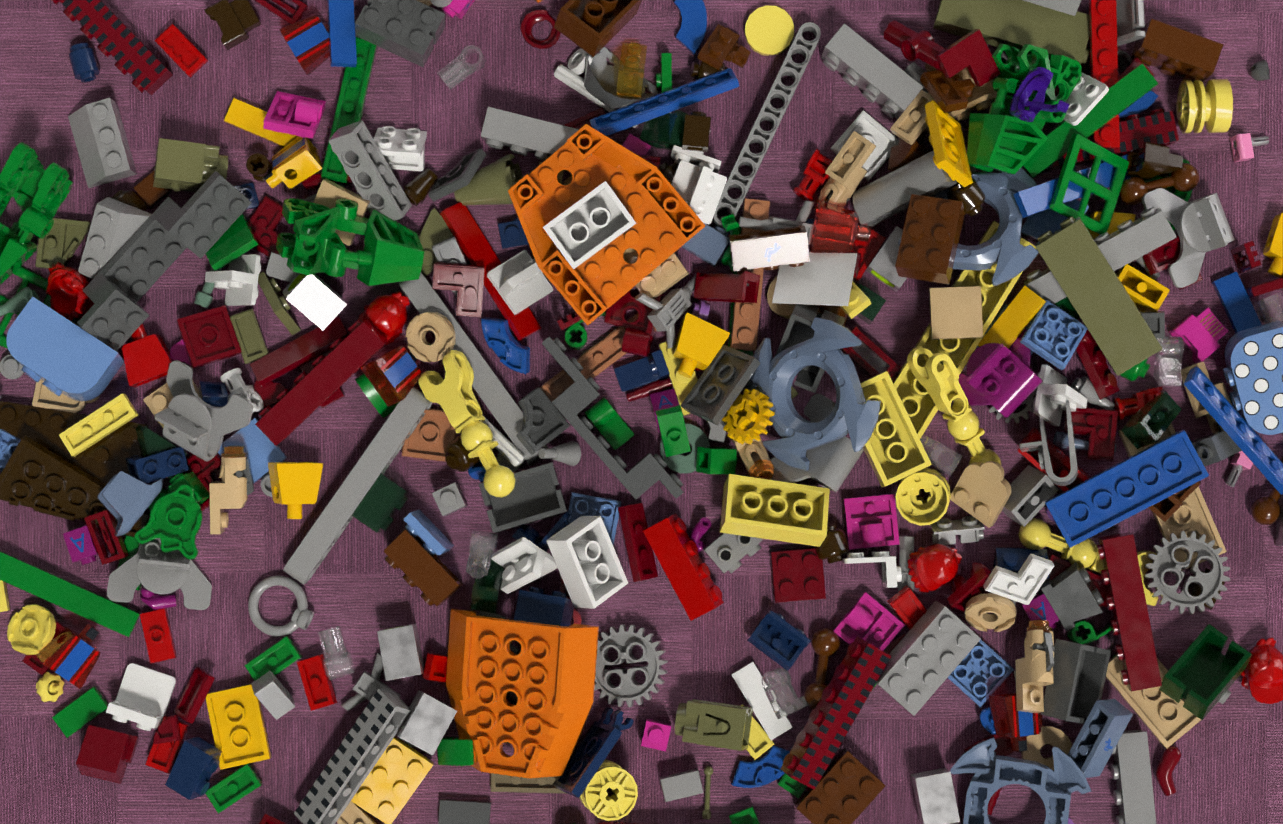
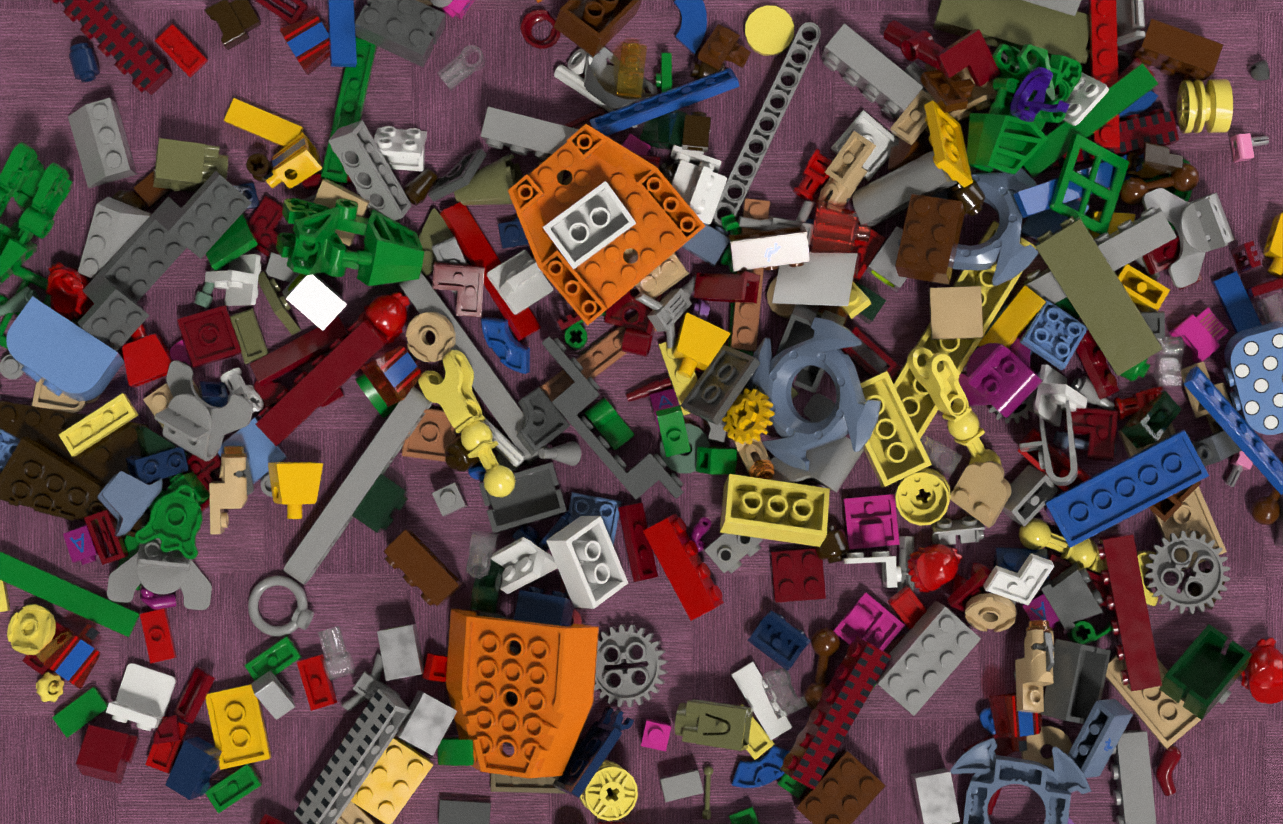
(61, 242): olive wing -> none
(294, 115): dark pink plate -> none
(434, 539): medium blue tile -> none
(642, 371): dark blue bracket -> none
(980, 673): medium blue tile -> none

